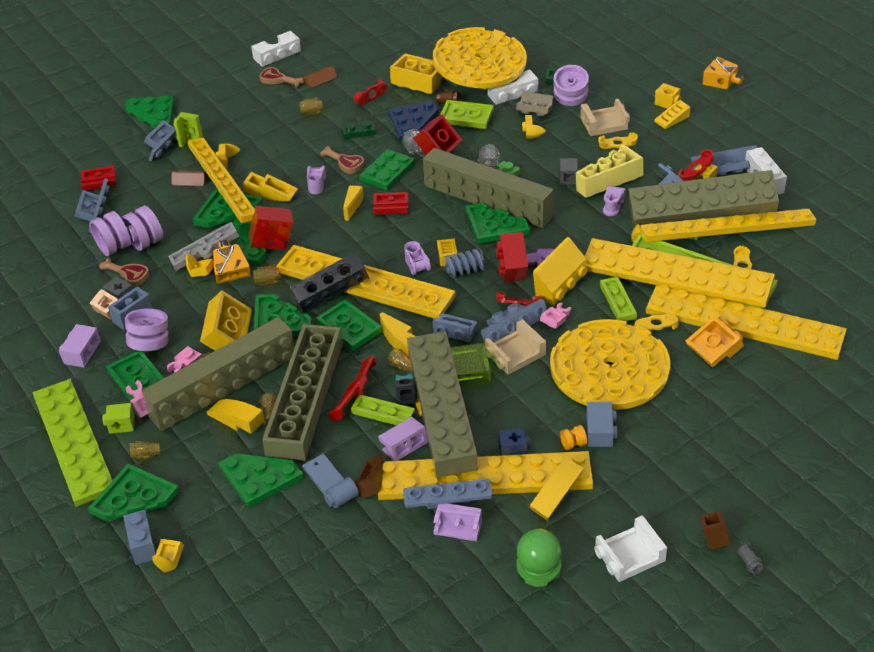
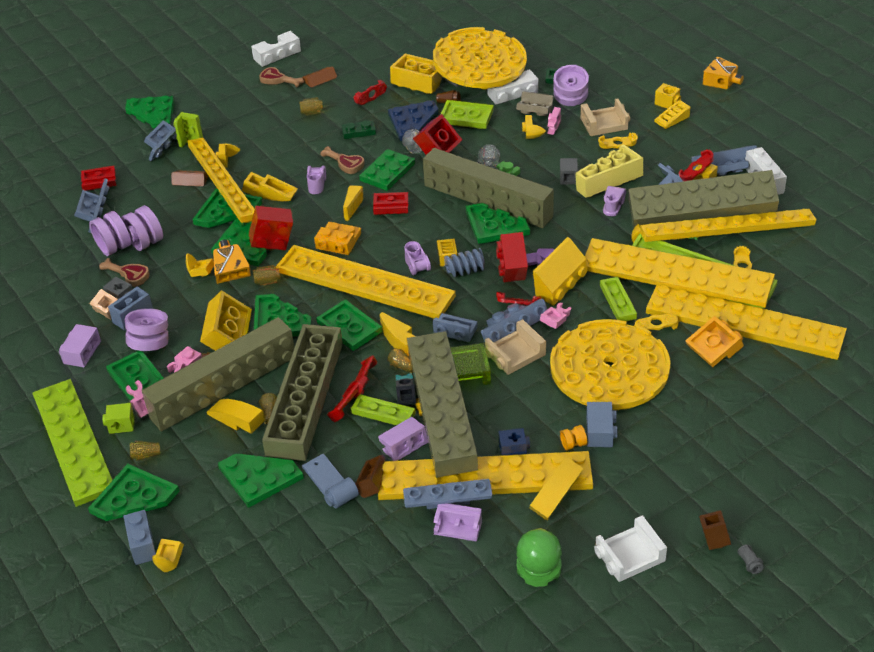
(204, 246): light grey hinge -> none
(329, 282): black brick -> none
(337, 238): none -> light orange plate
(554, 120): none -> bright pink plate

